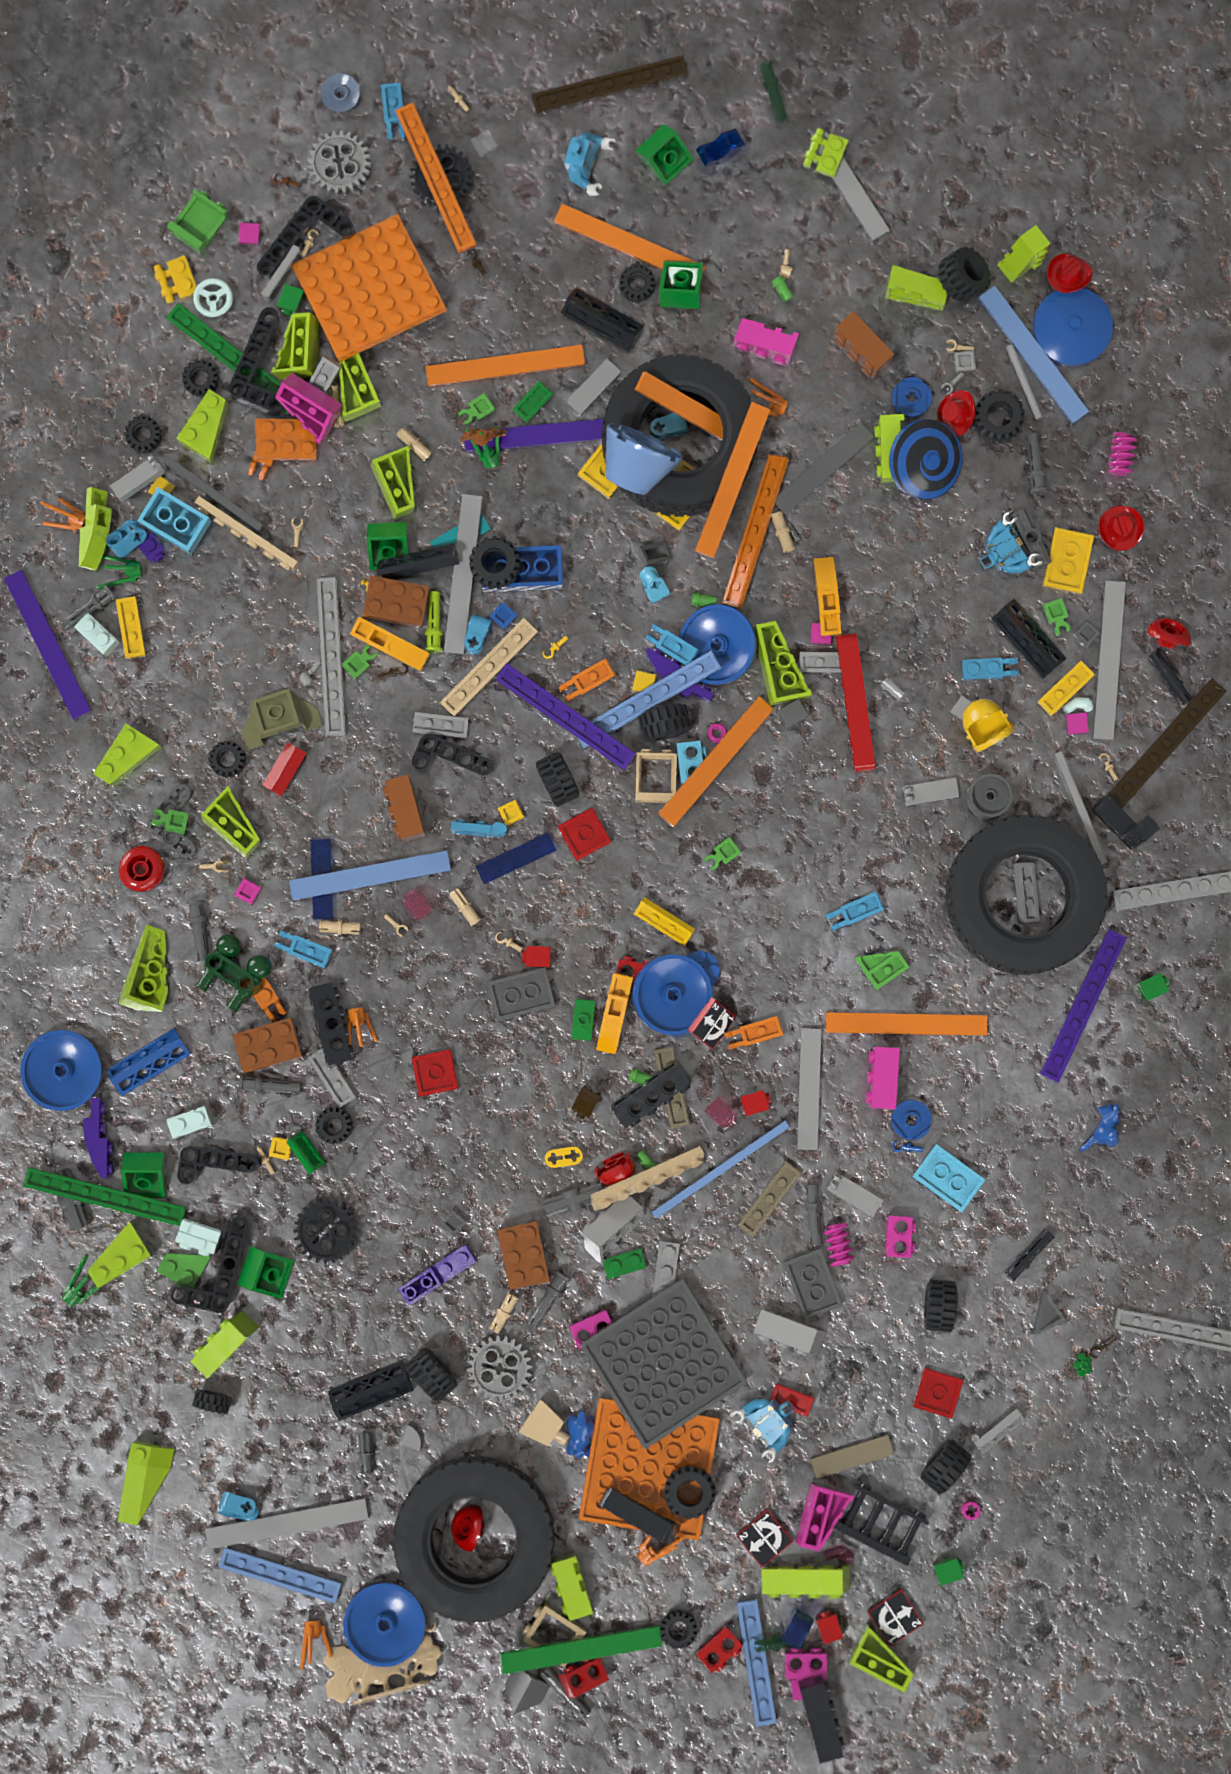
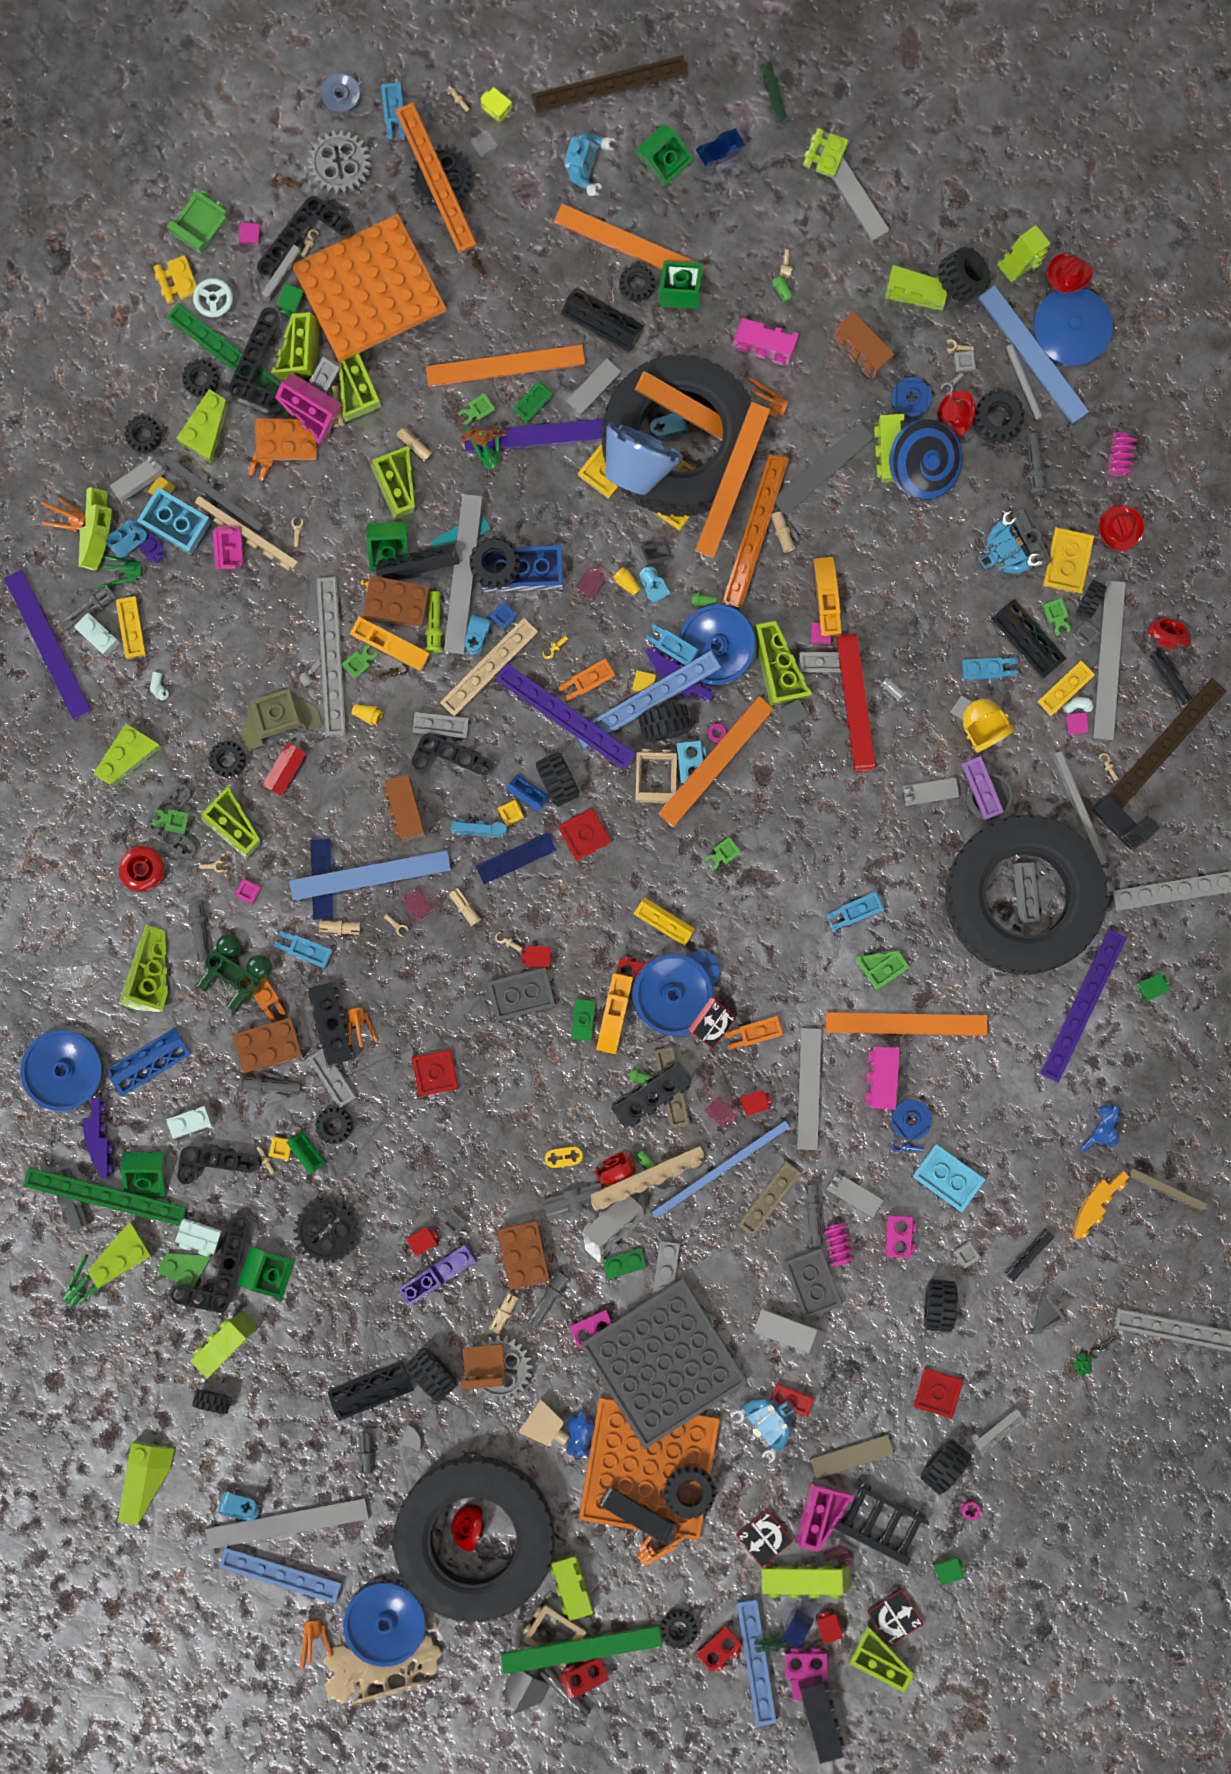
(156, 687): none -> light aqua arm
(228, 547): none -> dark pink hinge
(369, 714): none -> yellow cone
(422, 1240): none -> red brick
(483, 1367): none -> dark orange bracket
(496, 104): none -> neon yellow brick
(528, 792): none -> blue plate
(585, 1103): dark brown slope -> none
(590, 583): none -> clear pink brick
(627, 581): none -> yellow cone
(967, 1254): none -> light grey tile
(982, 788): none -> medium lavender plate
(1091, 599): none -> black tyre
(1091, 1209): none -> light orange slope
(1166, 1189): none -> dark tan tile

